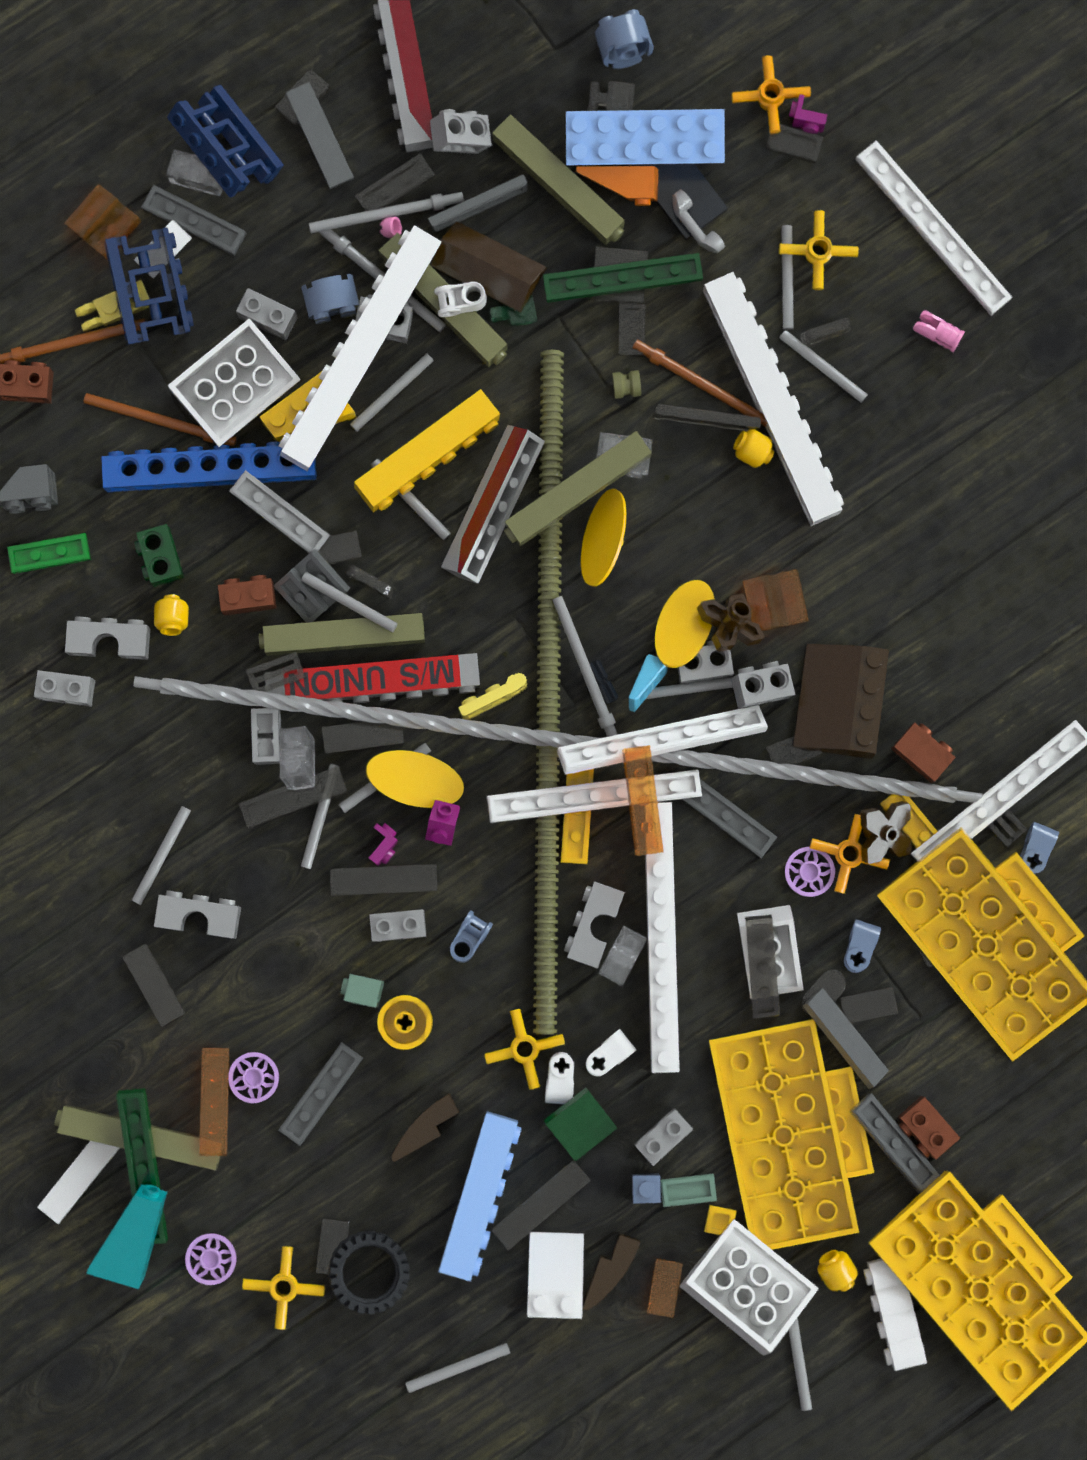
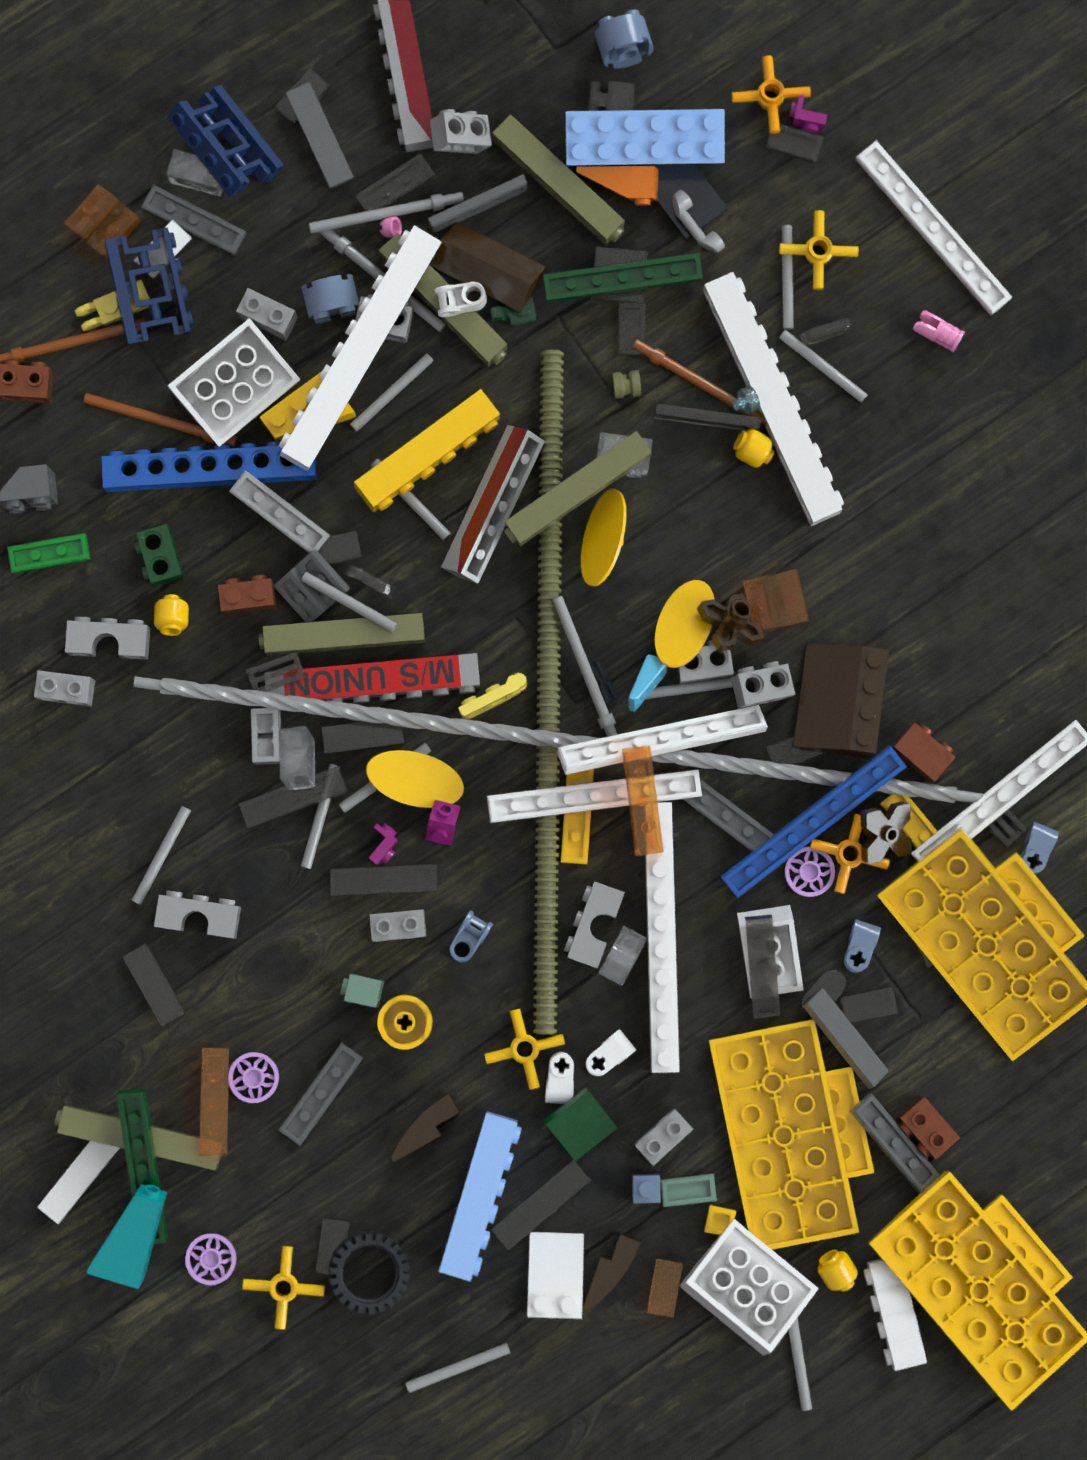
(747, 400): none -> clear light blue tile
(813, 821): none -> blue tile

